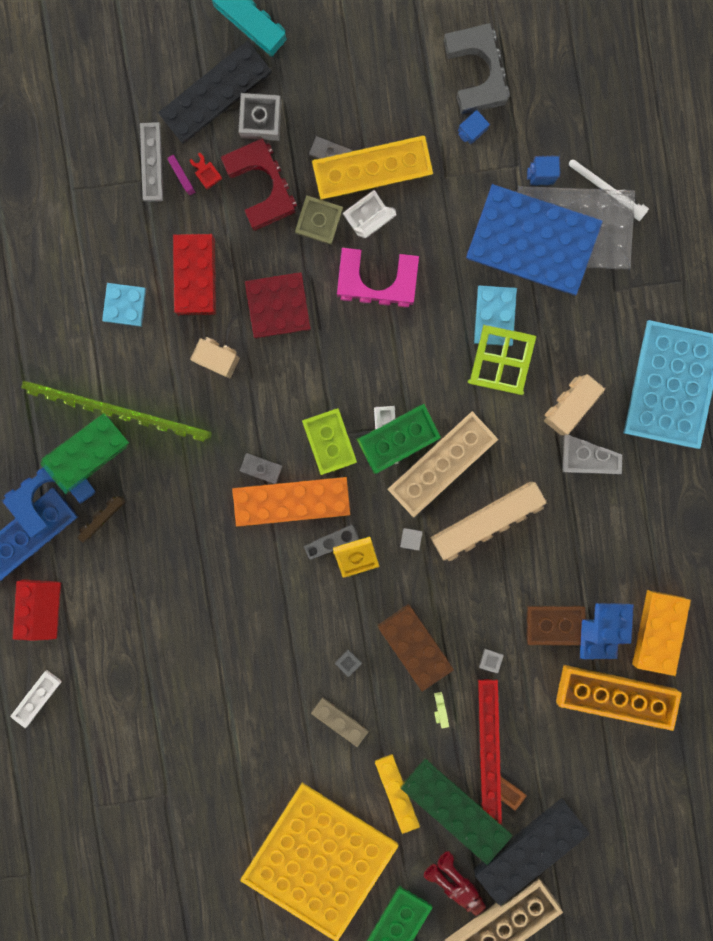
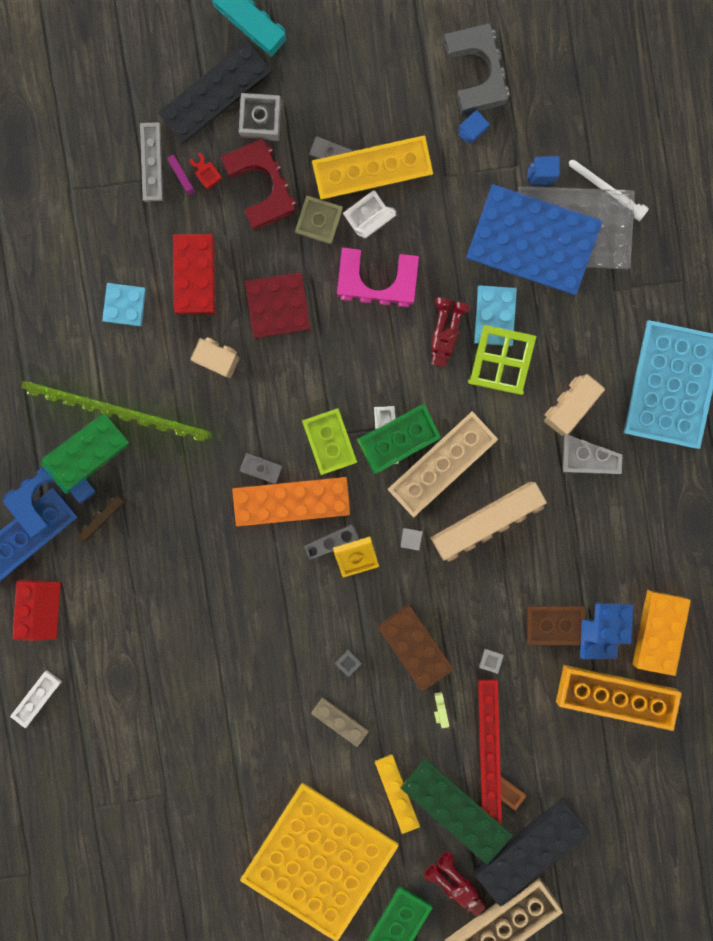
(444, 340): none -> dark red piece

